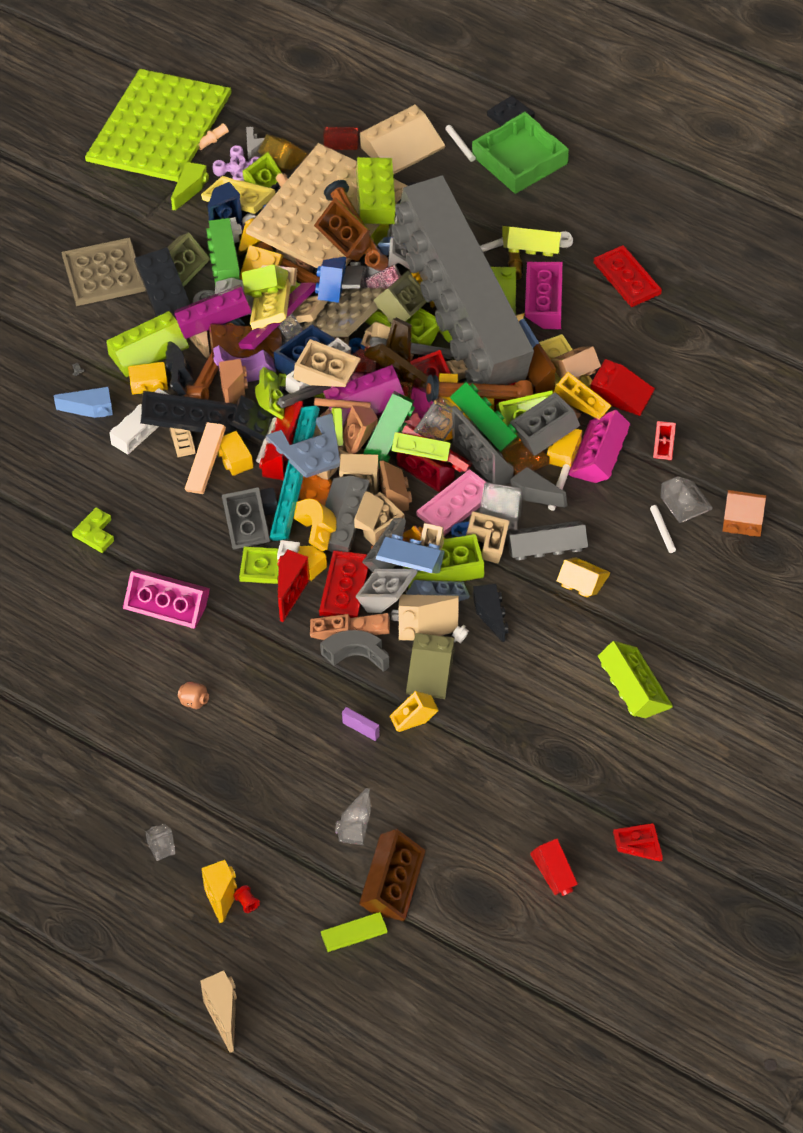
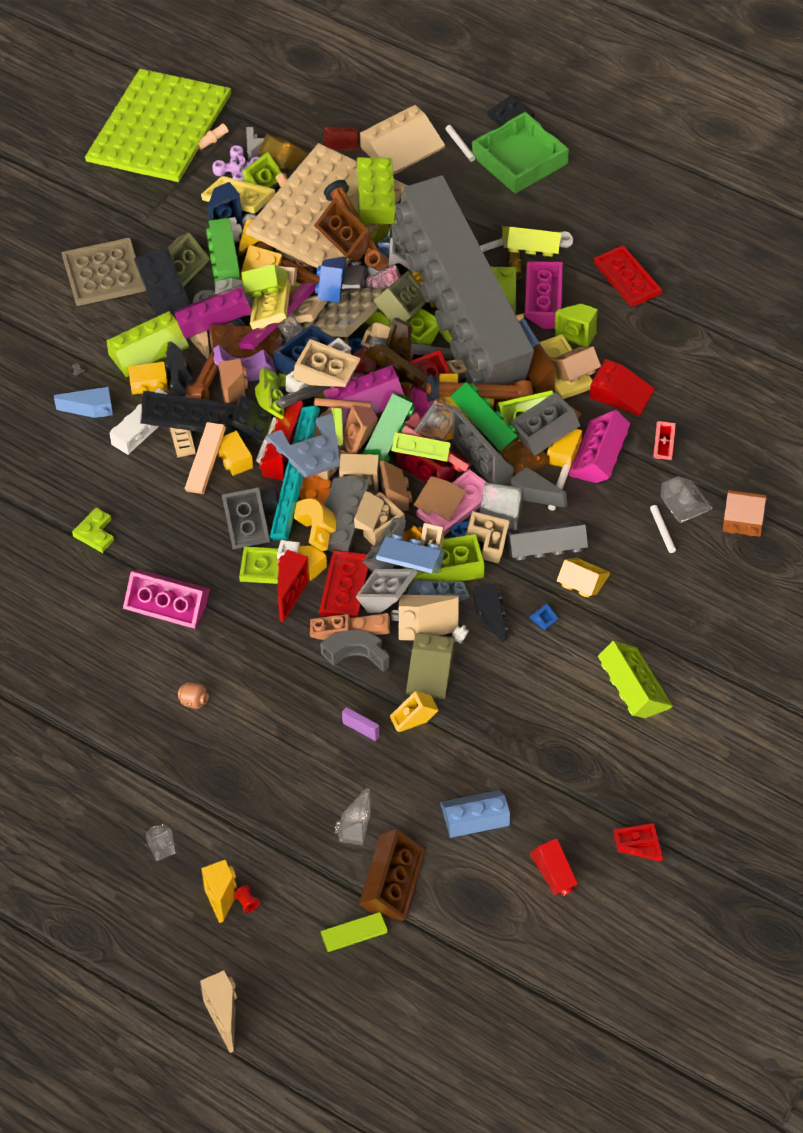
(189, 184): lime slope -> none
(440, 497): none -> medium nougat slope
(476, 813): none -> medium blue slope
(544, 616): none -> blue slope
(577, 324): none -> lime slope
(581, 397): yellow slope -> none

